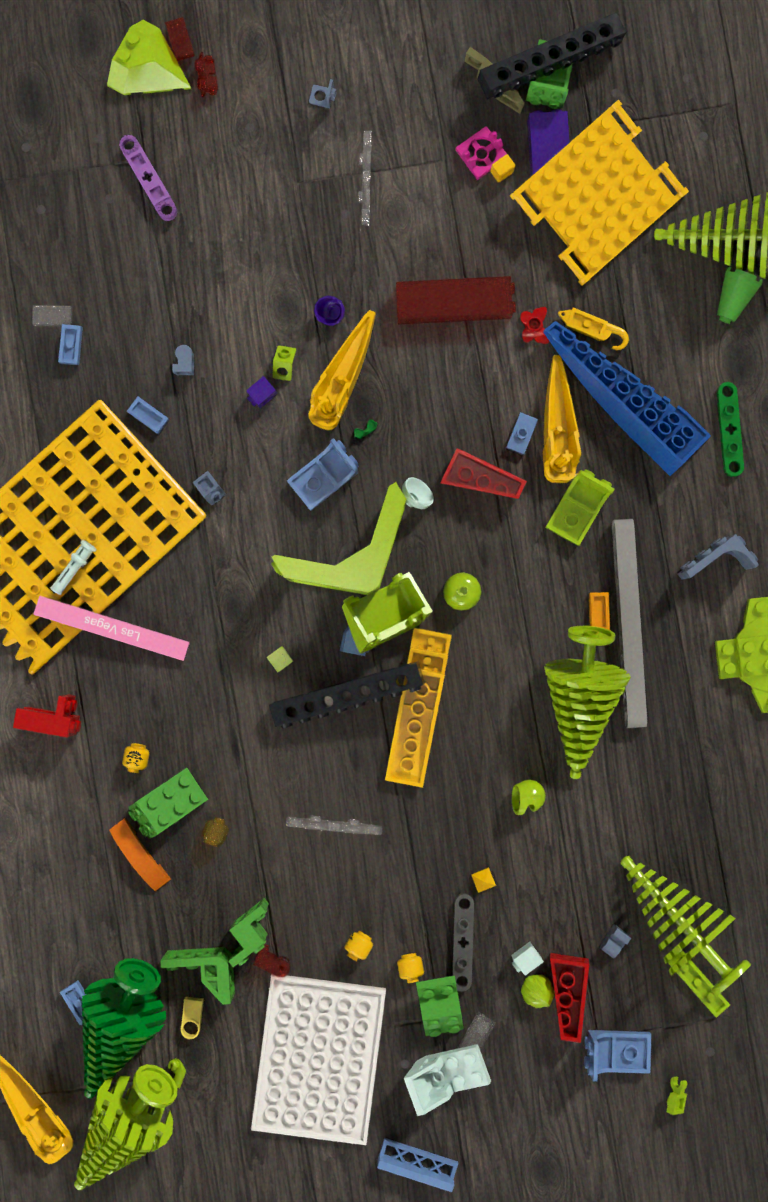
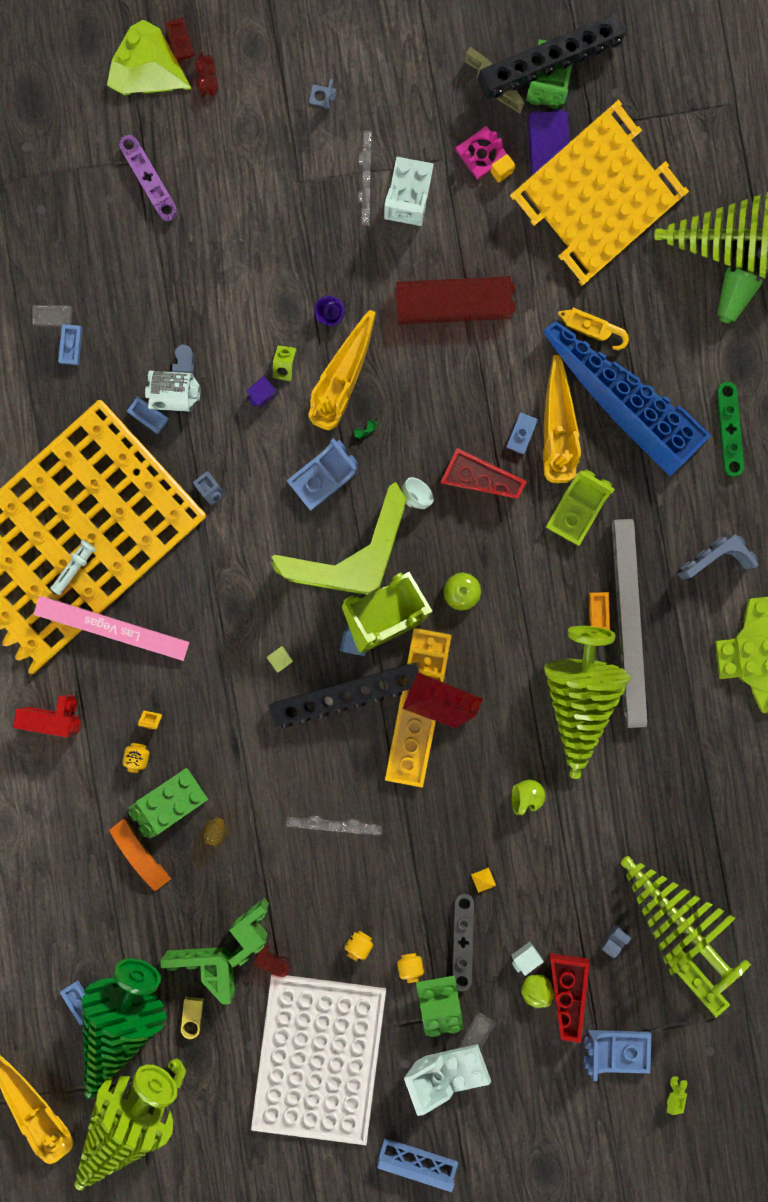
(149, 720): none -> yellow slope
(172, 391): none -> light aqua cylinder
(408, 191): none -> light aqua bracket
(441, 701): none -> dark red slope
(534, 325): red animal -> none

